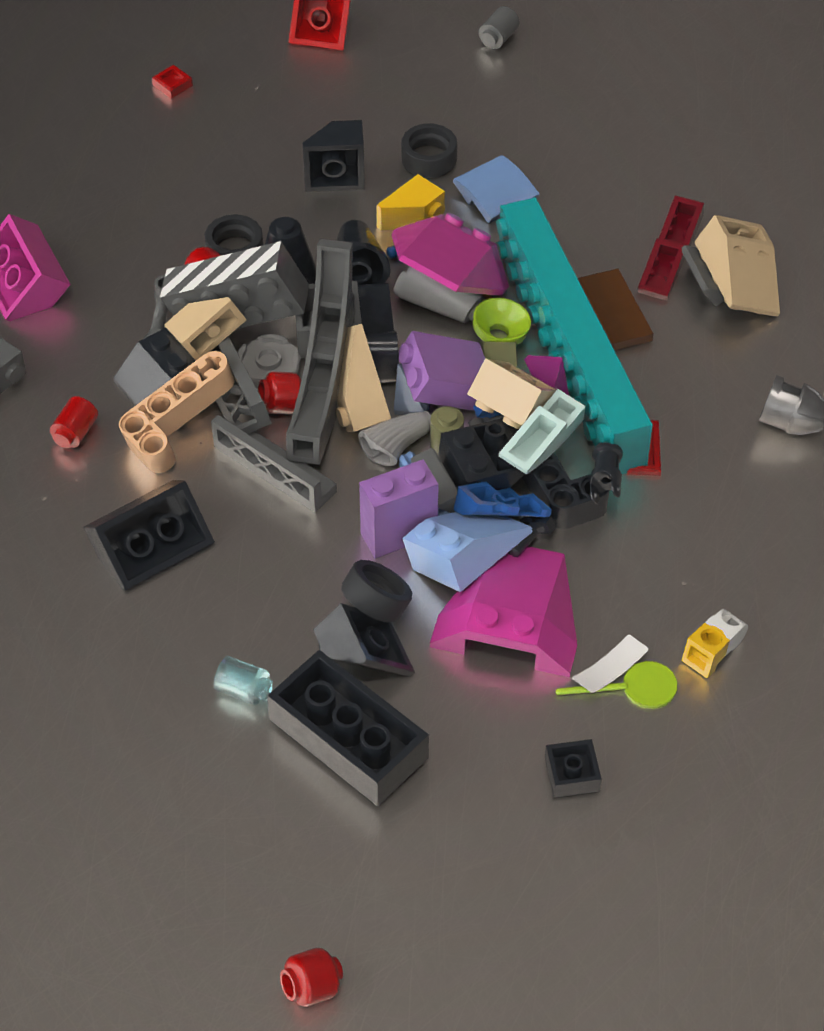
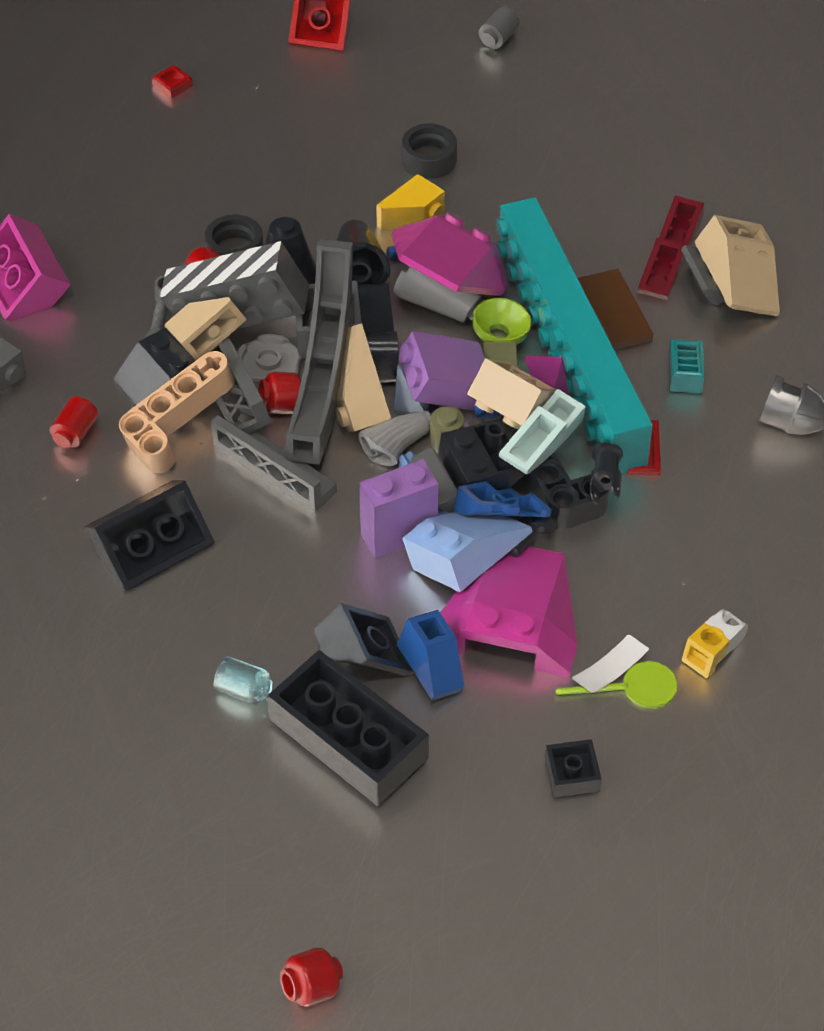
(335, 158): black slope -> none
(376, 591): black tyre -> none
(432, 654): none -> blue slope
(494, 185): medium blue slope -> none
(680, 376): none -> teal slope

